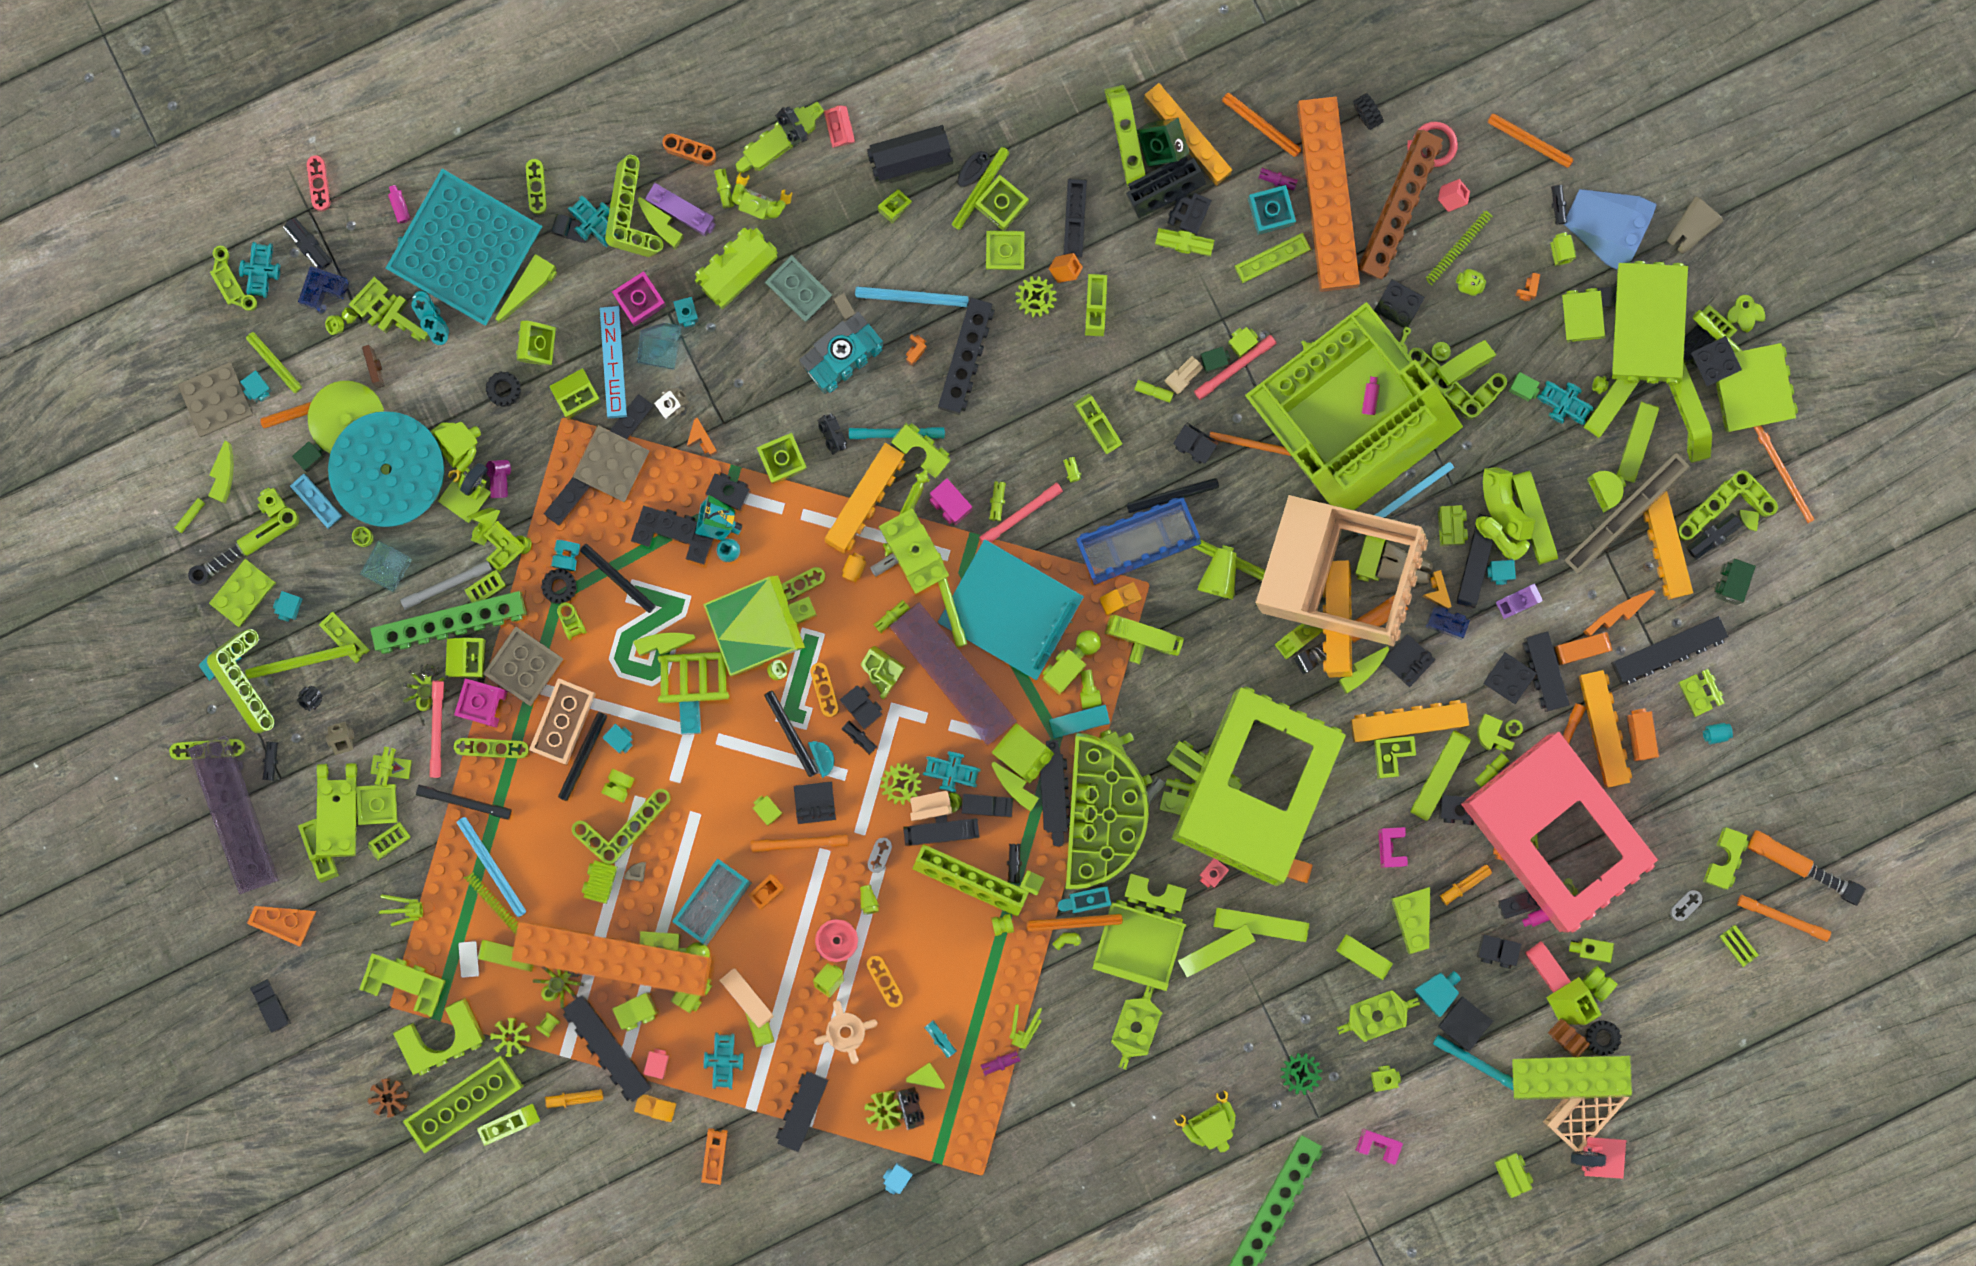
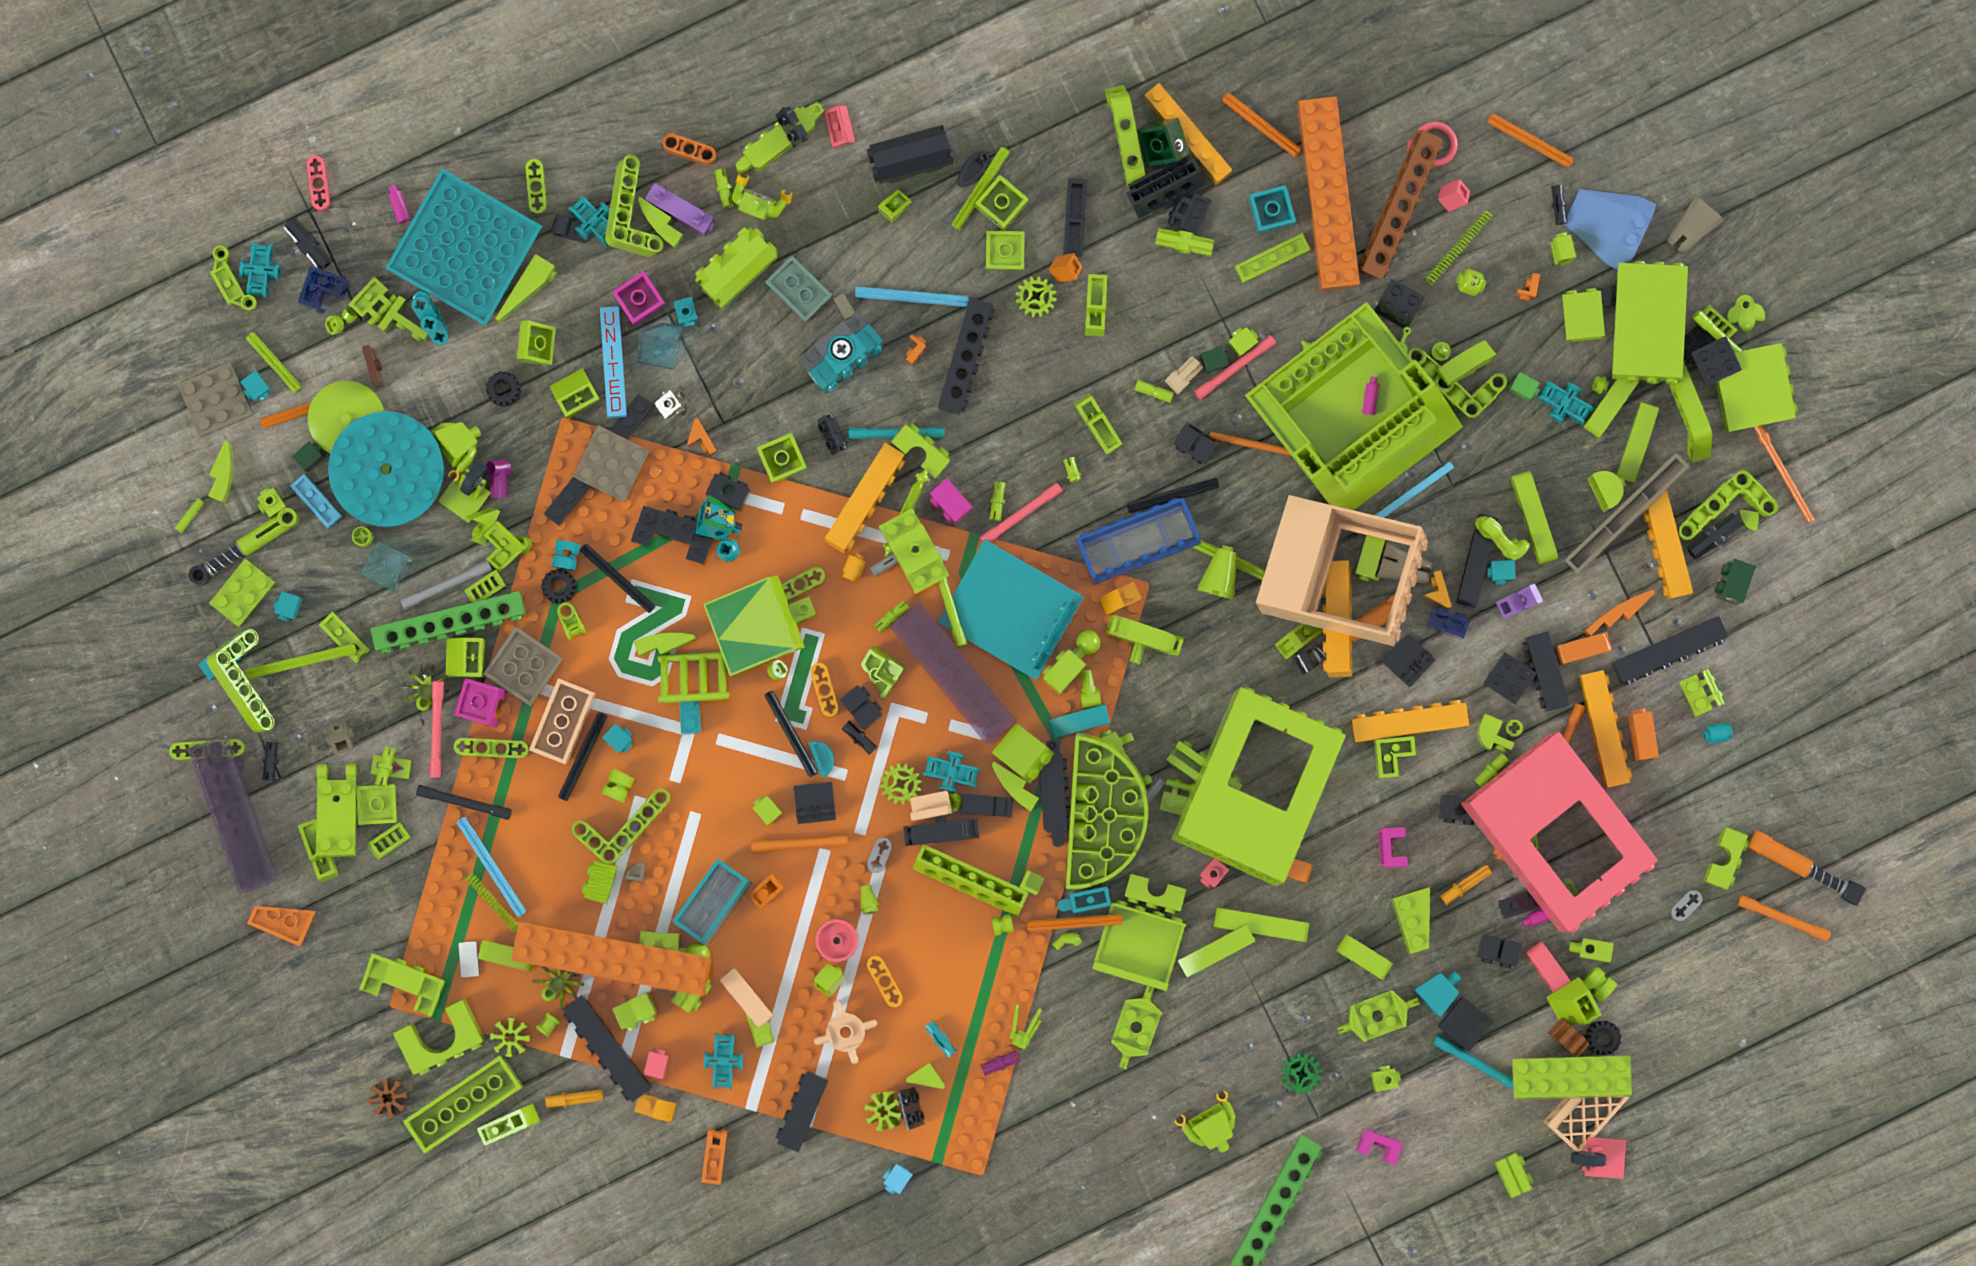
(270, 1006): black piece -> none
(309, 698): black gear -> none
(413, 909): lime plant -> none
(1014, 863): black pin -> none
(1277, 179): magenta pin -> none
(1363, 670): lime slope -> none
(1368, 111): black tyre -> none
(1440, 775): lime beam -> none
(1452, 526): lime brick -> none
(1499, 501): lime brick -> none
(1748, 958): lime tile -> none

